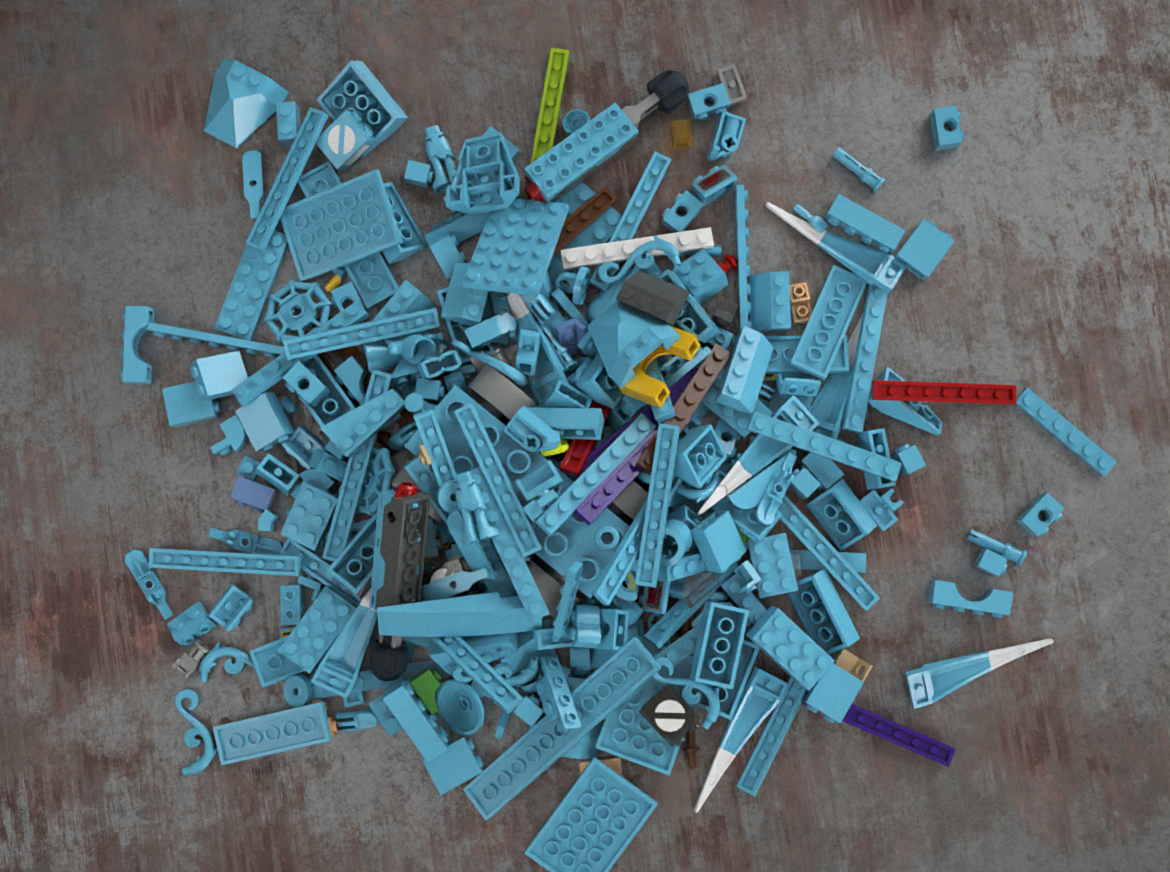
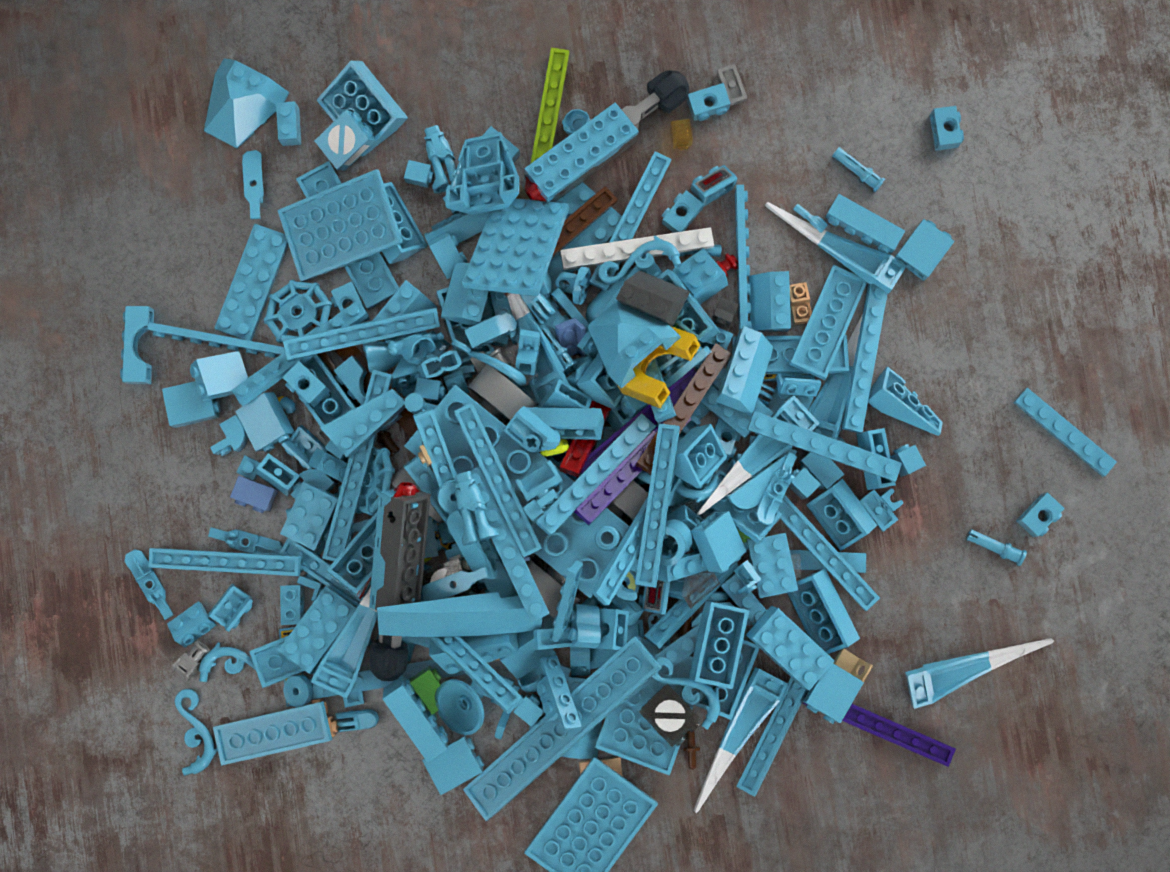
(268, 521): medium azure piece -> none
(287, 179): medium azure plate -> none
(336, 280): yellow arm -> none
(385, 716): medium azure brick -> none
(402, 436): medium azure arm -> none
(504, 668): medium azure plant -> none
(727, 129): medium azure piece -> none
(943, 392): red plate -> none
(946, 594): medium azure arch -> none
(991, 563): medium azure brick -> none

